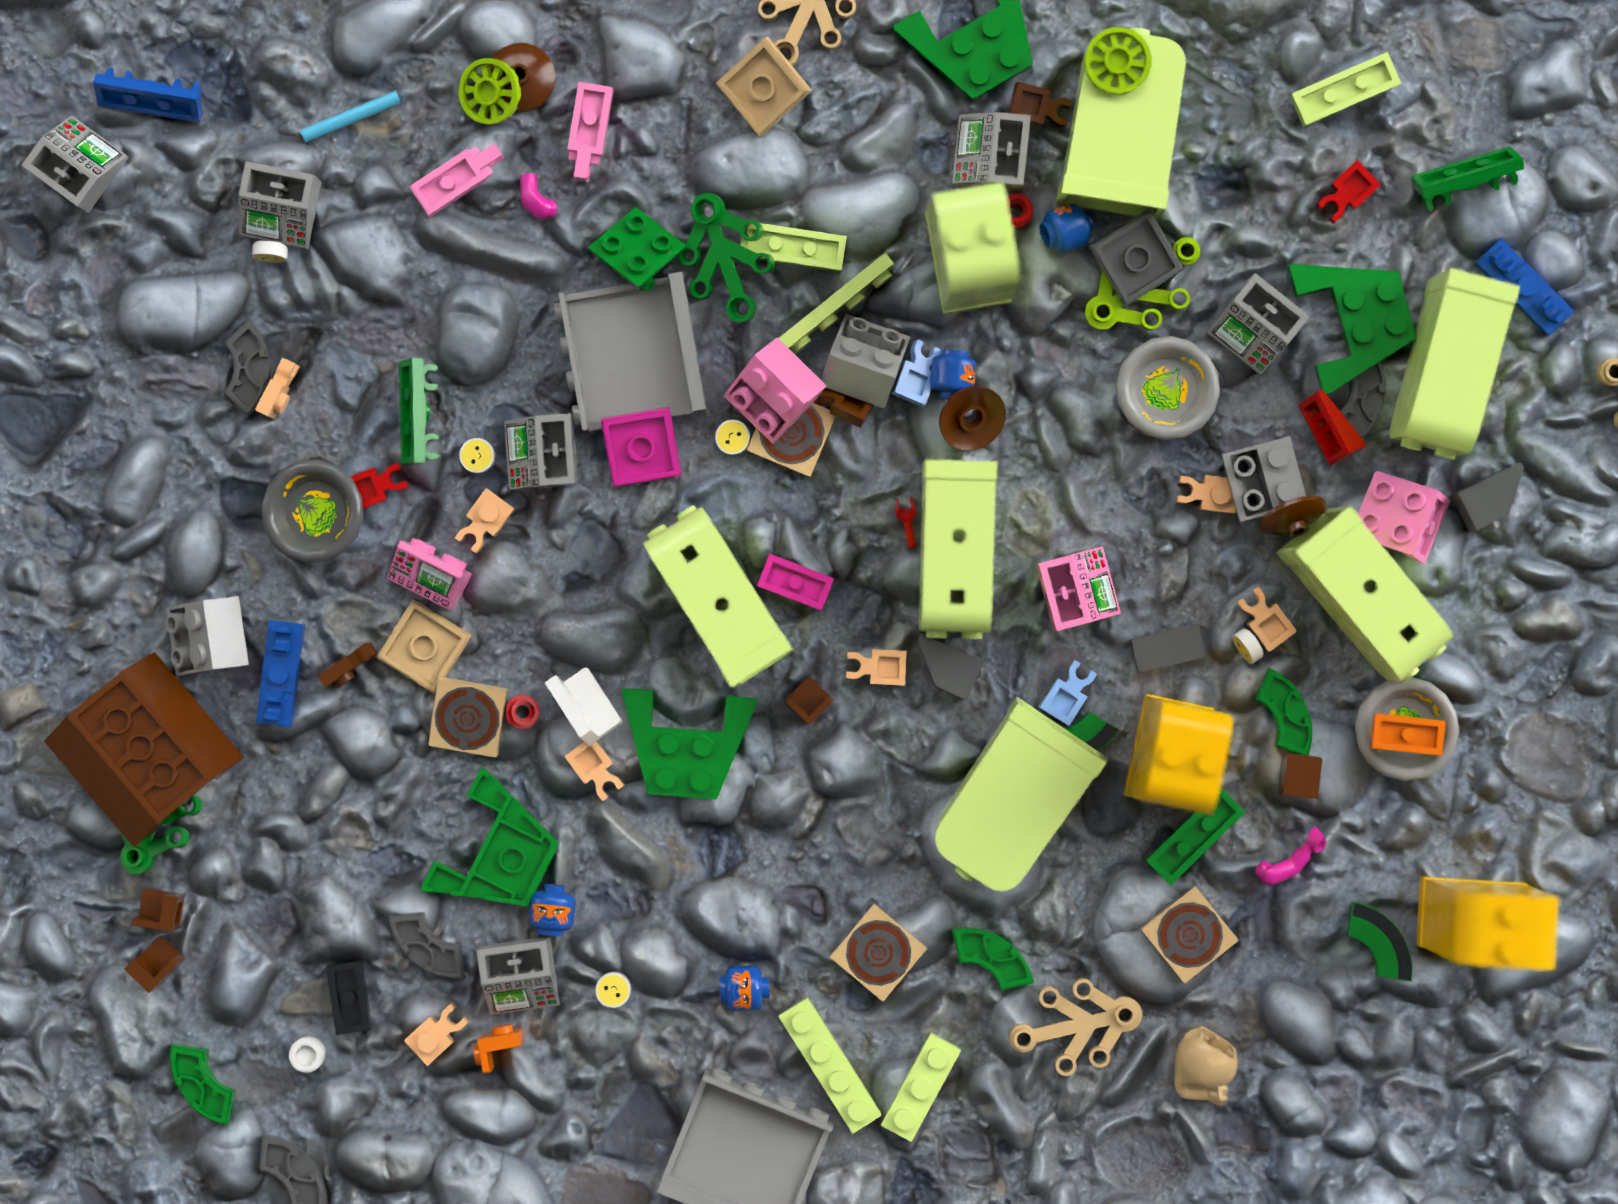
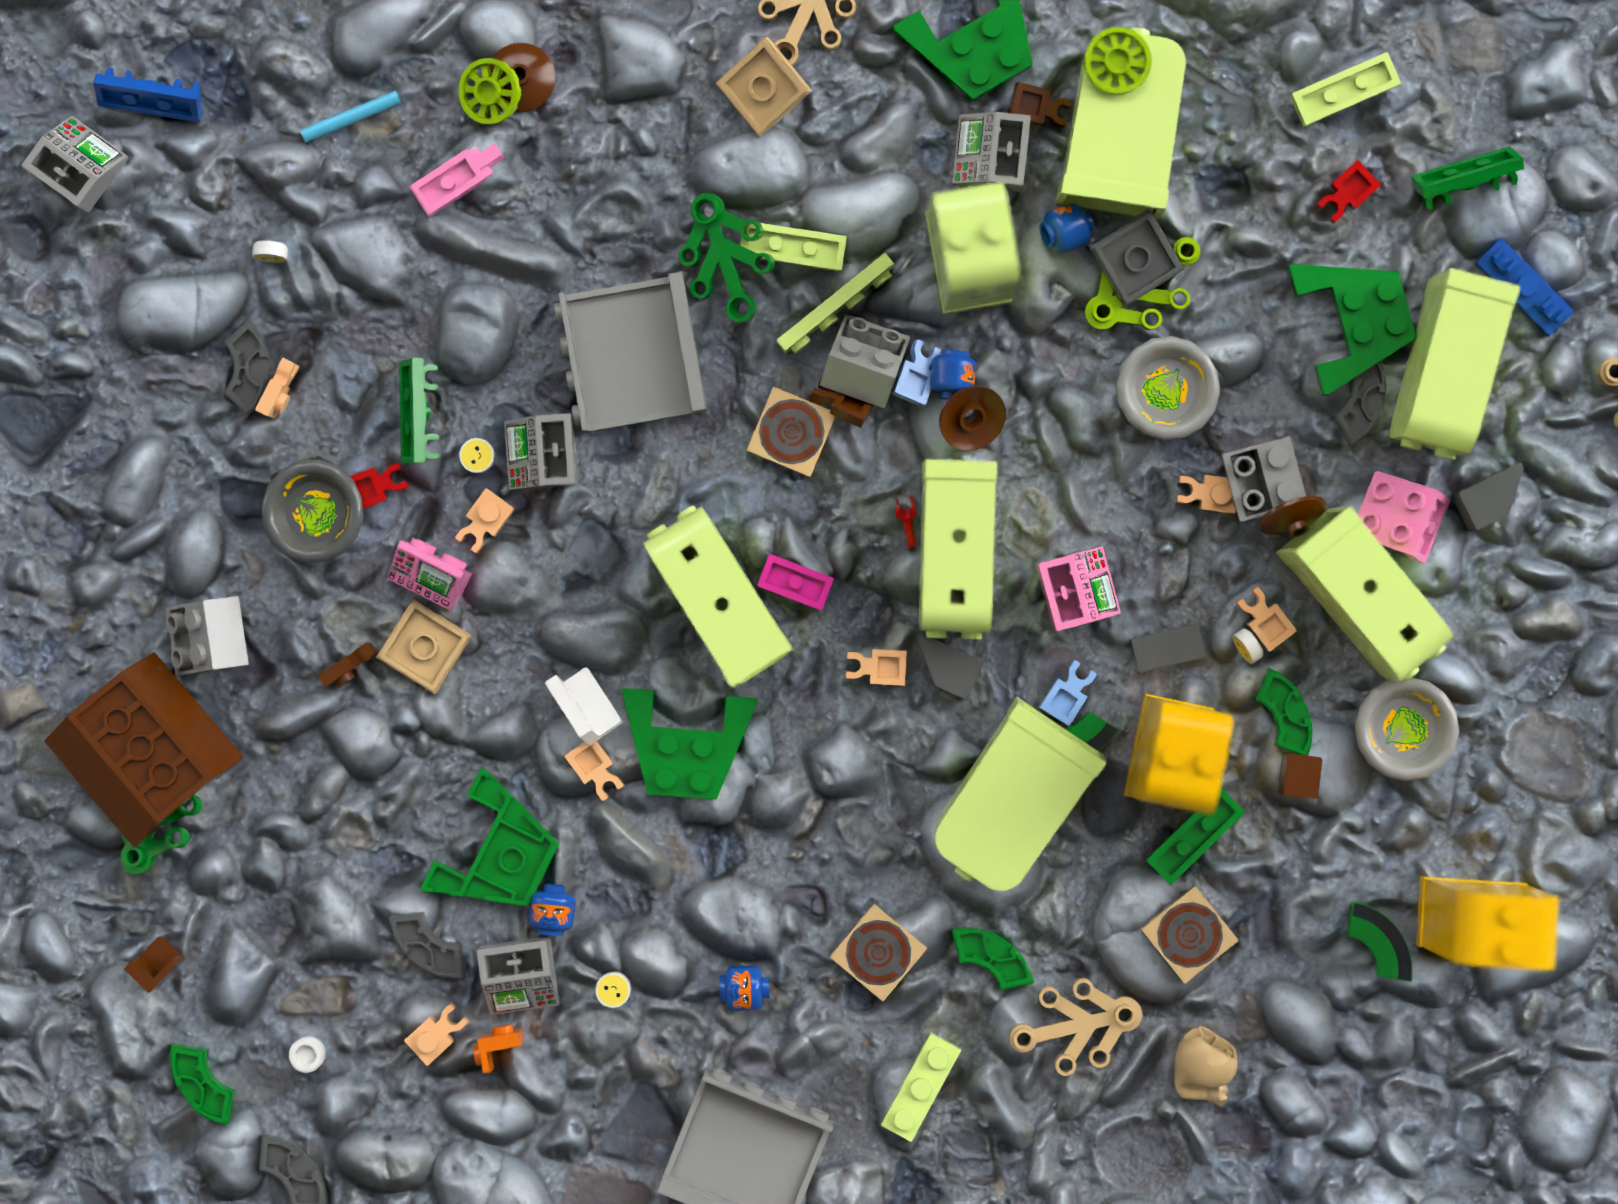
(160, 910): reddish brown panel -> none
(277, 204): light grey slope -> none
(280, 673): blue plate -> none
(349, 997): black plate -> none
(468, 717): tile -> none
(532, 711): red plate -> none
(534, 201): dark pink arm -> none
(589, 128): bright pink hinge -> none
(637, 248): green hinge -> none
(641, 446): dark pink plate -> none
(732, 437): light yellow tile -> none
(774, 390): bright pink slope -> none
(809, 700): reddish brown panel -> none
(830, 1064): yellowish green plate -> none
(1026, 206): red plate -> none
(1257, 324): light grey slope -> none
(1291, 867): dark pink arm -> none
(1336, 437): red slope -> none
(1407, 734): orange plate -> none

